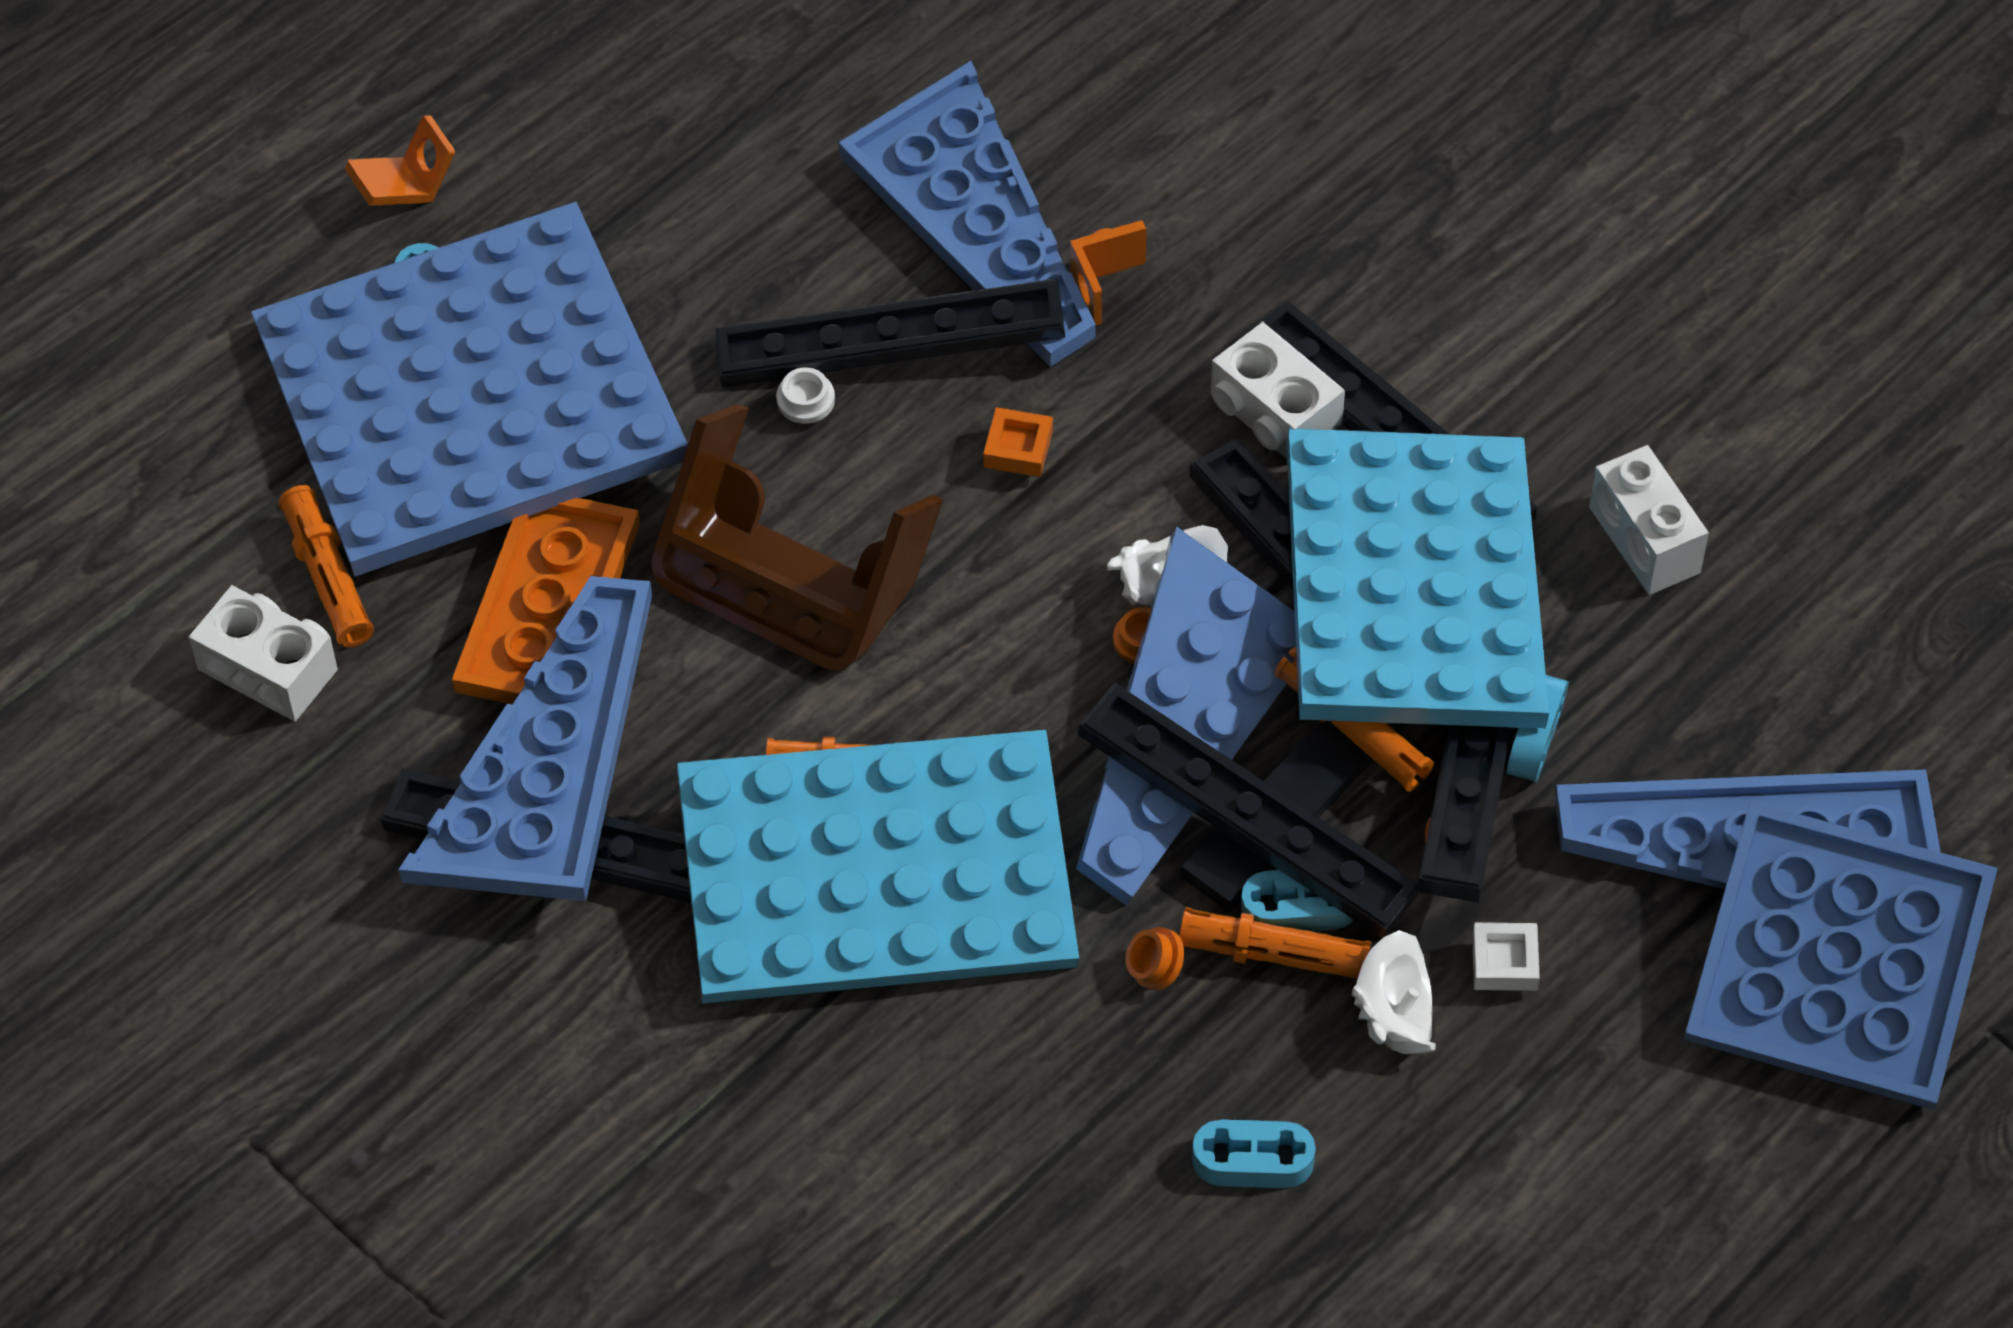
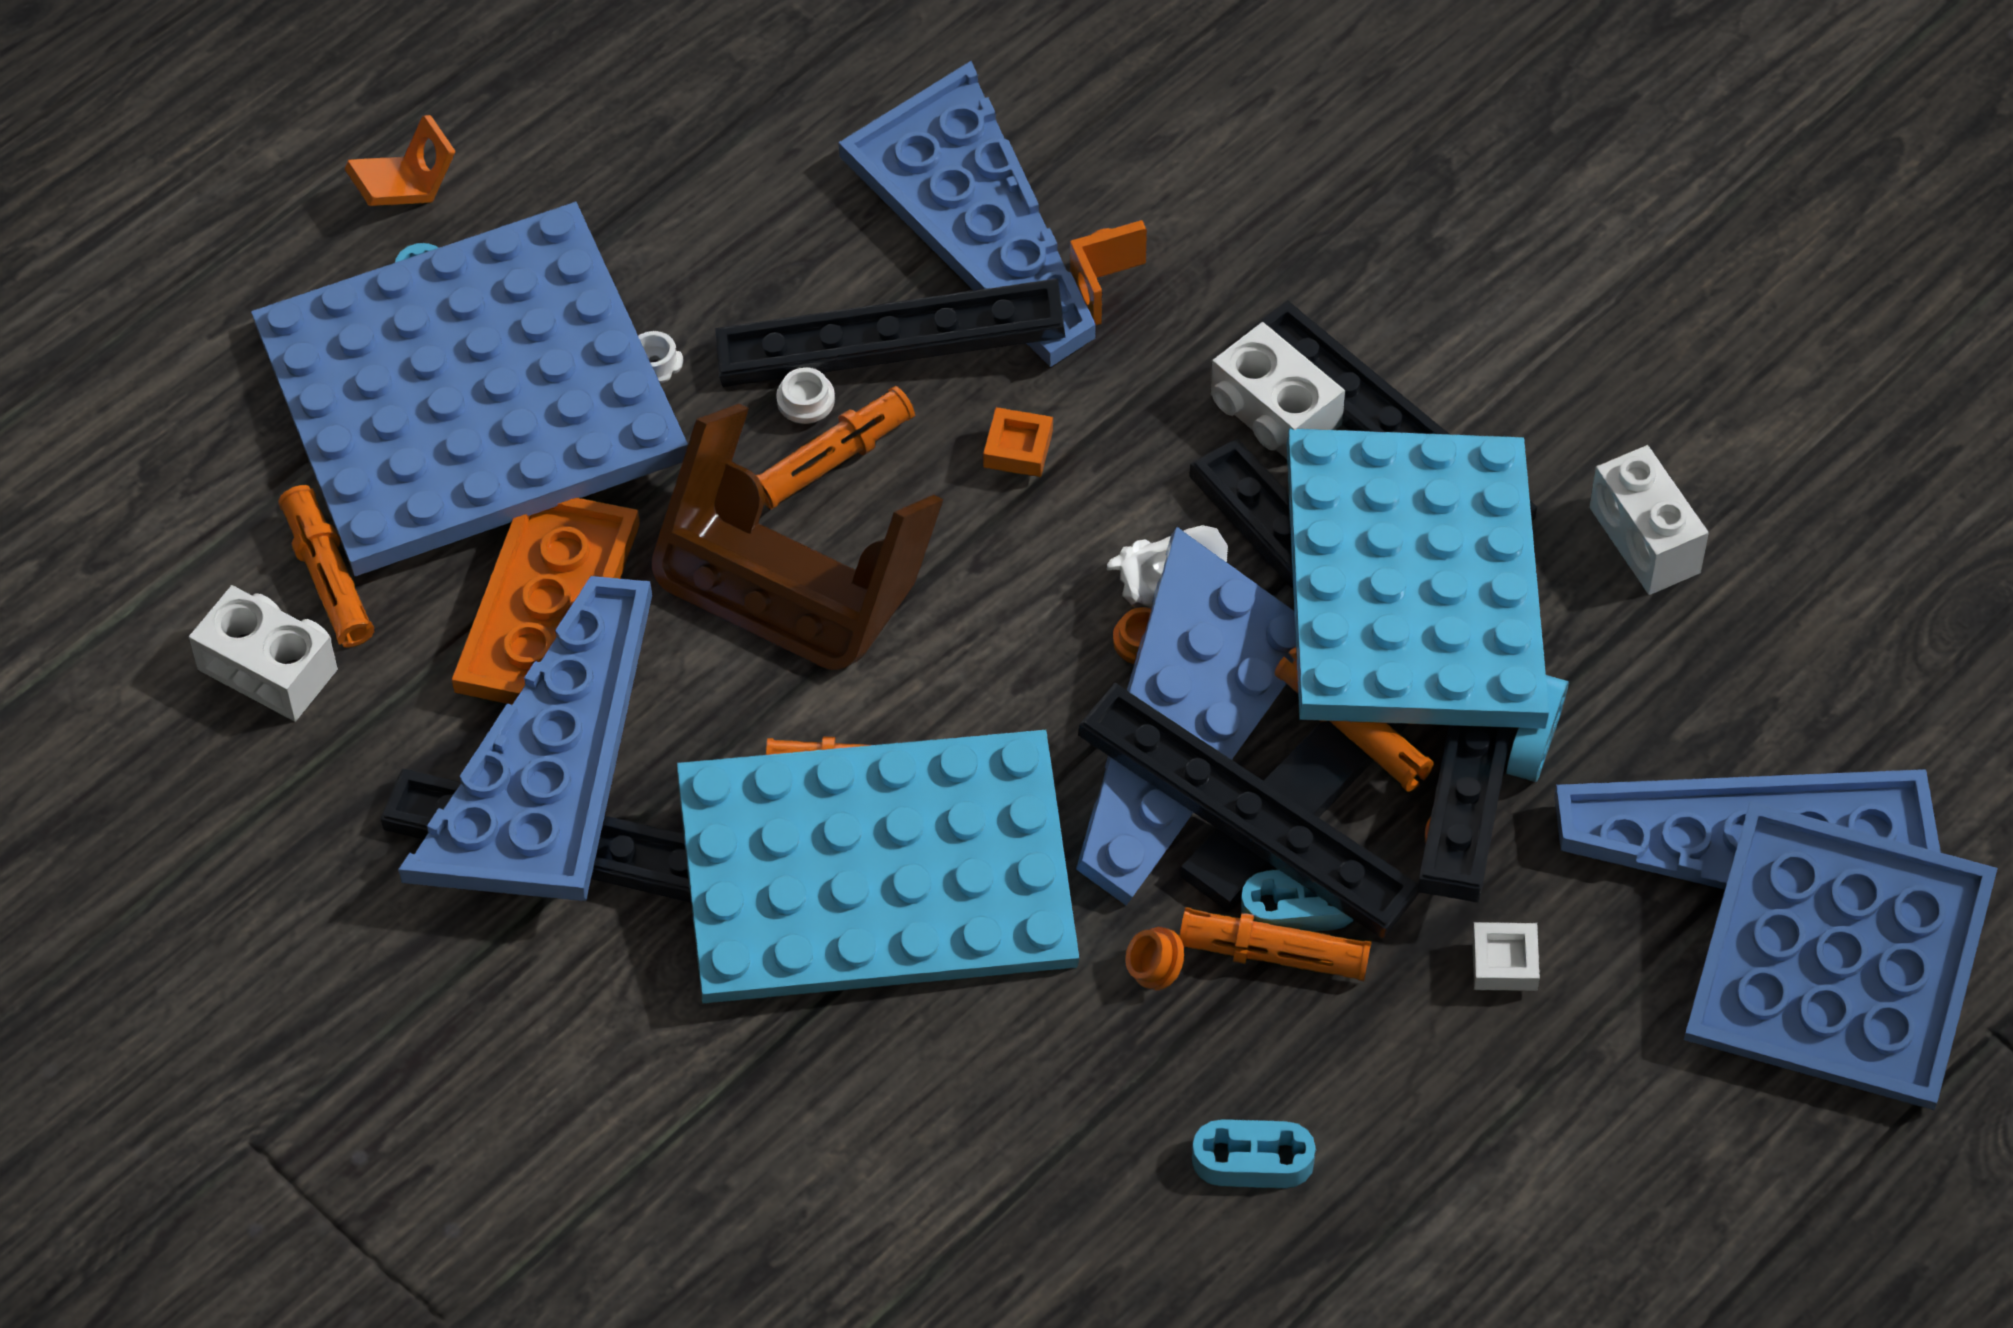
(662, 348): none -> white plate
(887, 411): none -> orange pin
(1396, 995): white hat -> none

